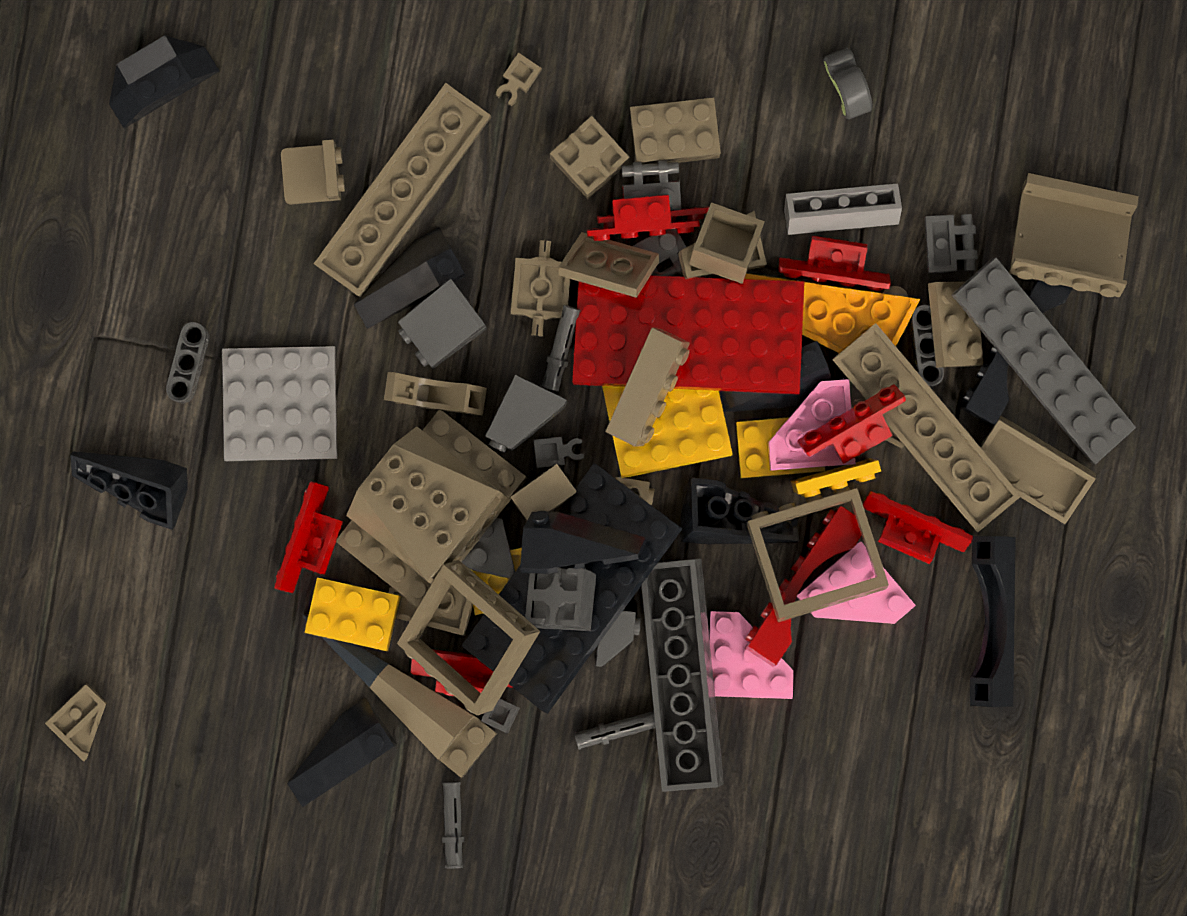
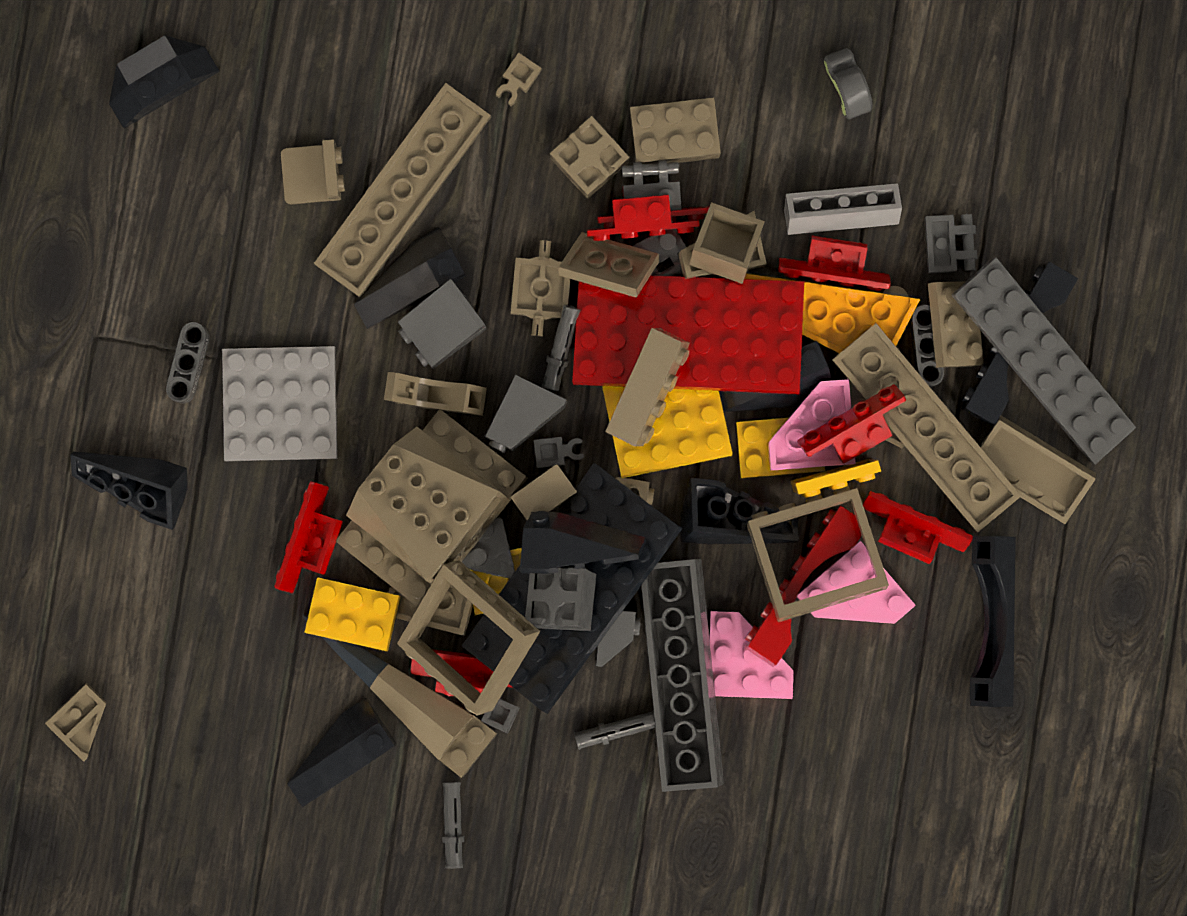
(1072, 235): dark tan panel -> none

